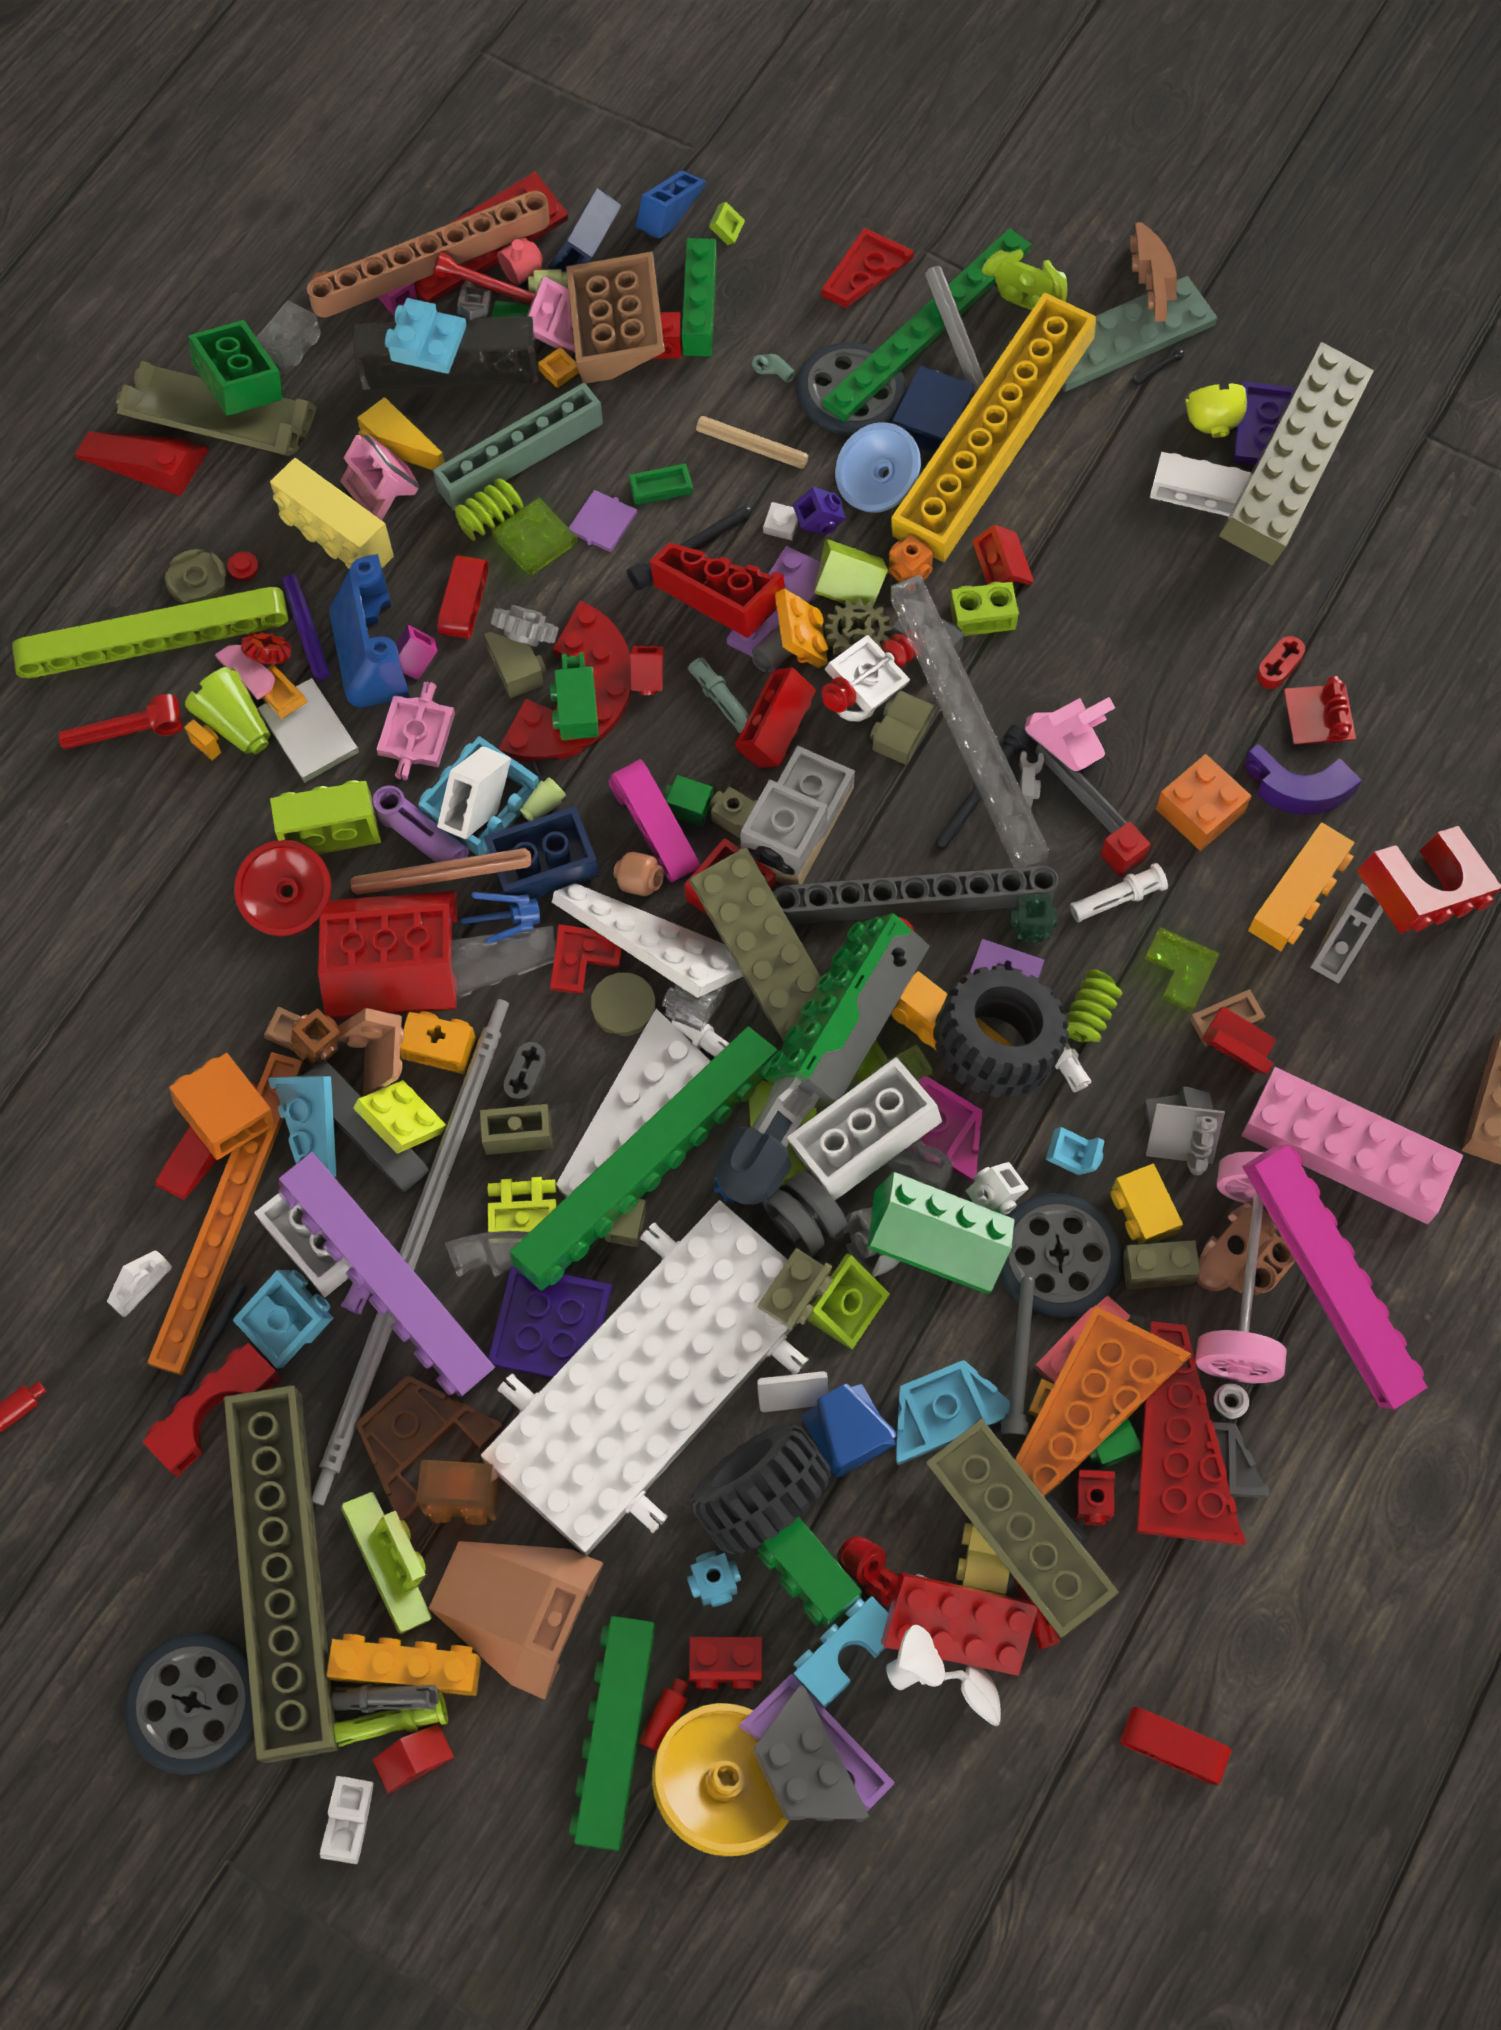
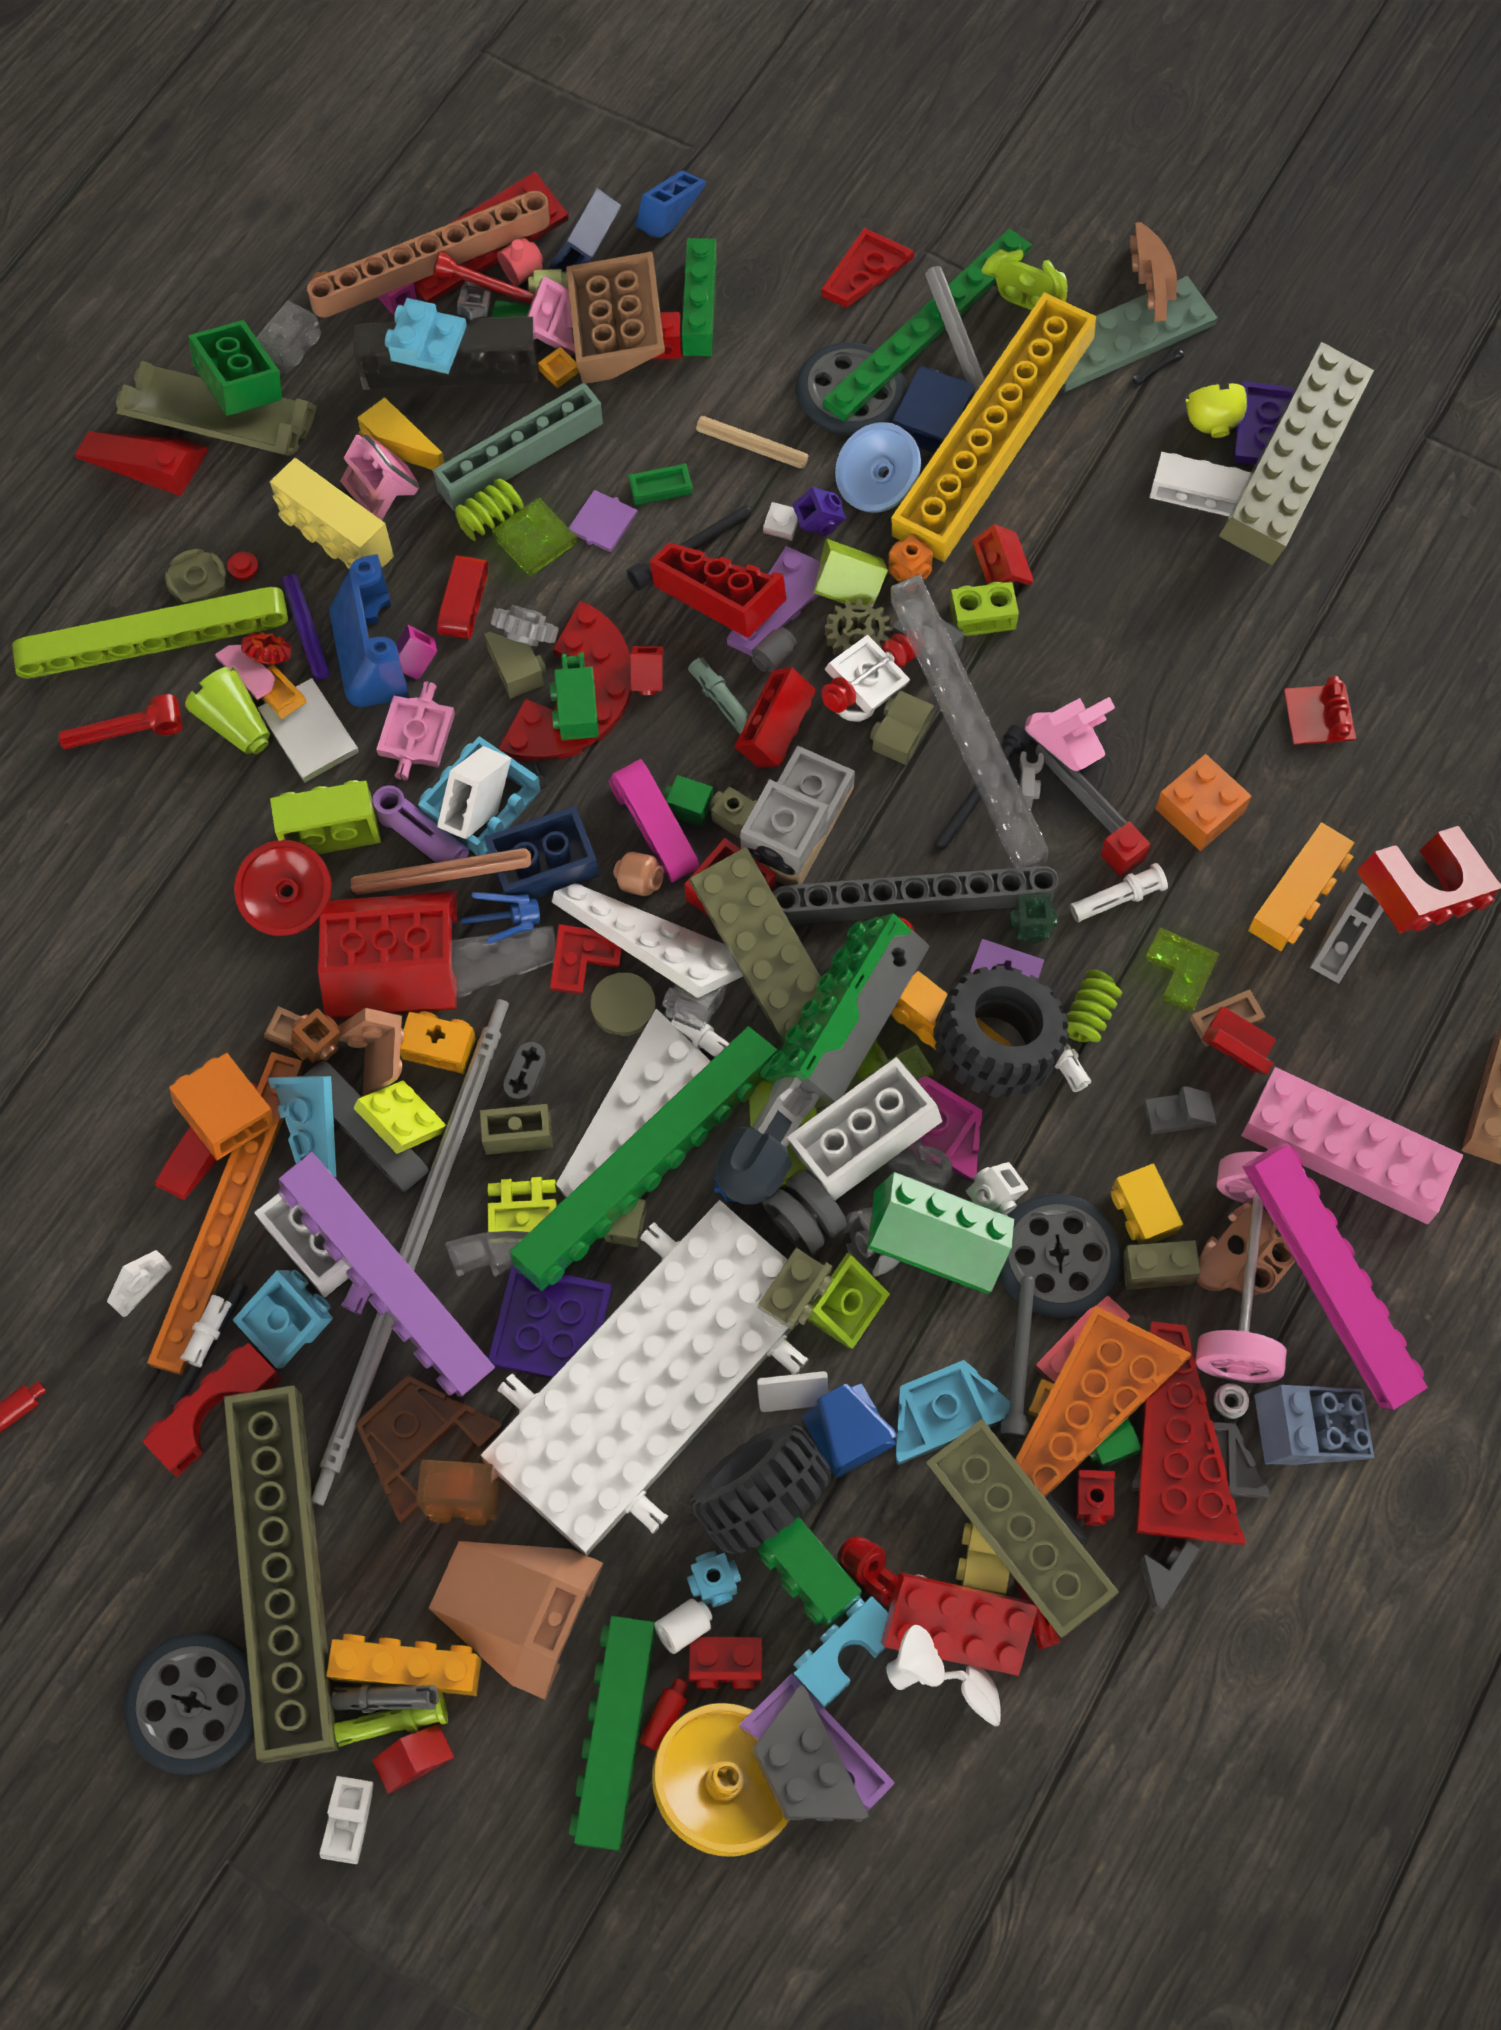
(203, 738): light orange plate -> none
(206, 1331): none -> white pin
(390, 1559): lime bracket -> none
(542, 800): yellowish green cone -> none
(683, 1625): none -> white brick
(726, 223): lime plate -> none
(773, 365): sand green arm -> none
(801, 629): light orange plate -> none
(1075, 1152): medium azure bracket -> none
(1163, 1582): none -> dark grey slope
(1175, 1746): red beam -> none
(1185, 1135): light grey hinge -> none
(1275, 658): red beam -> none
(1297, 792): dark purple arch -> none
(1313, 1425): none -> sand blue slope

